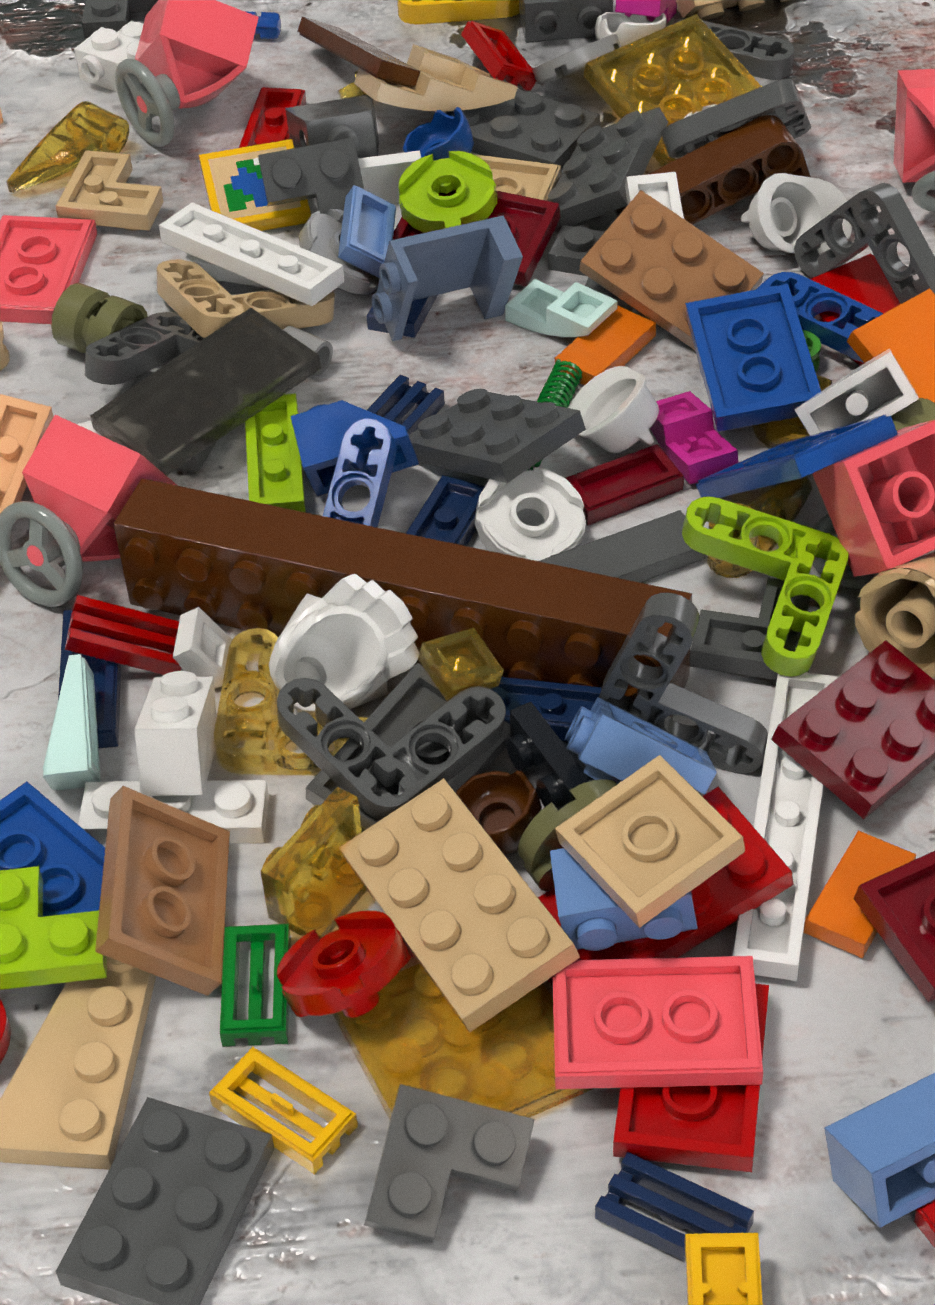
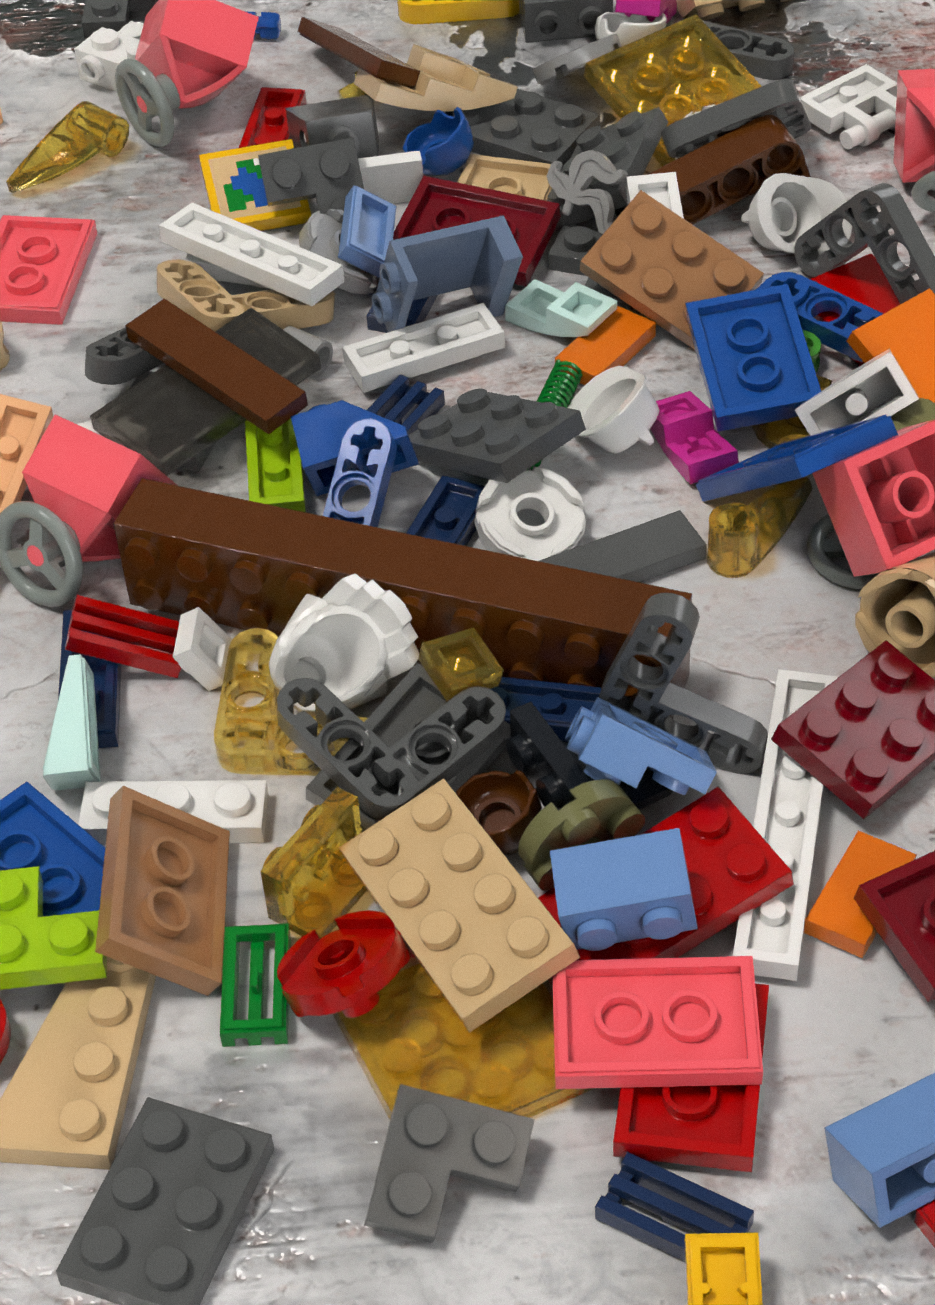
(89, 315): olive wheel -> none
(101, 193): tan plate -> none
(176, 735): white brick -> none
(217, 366): none -> reddish brown tile
(306, 1154): yellow tile -> none
(423, 347): none -> white plate
(461, 172): lime plate -> none
(499, 54): red tile -> none
(582, 171): none -> light grey piece
(626, 483): dark red tile -> none
(650, 840): tan plate -> none
(735, 641): dark grey plate -> none
(789, 563): lime beam -> none
(849, 101): none -> white plate

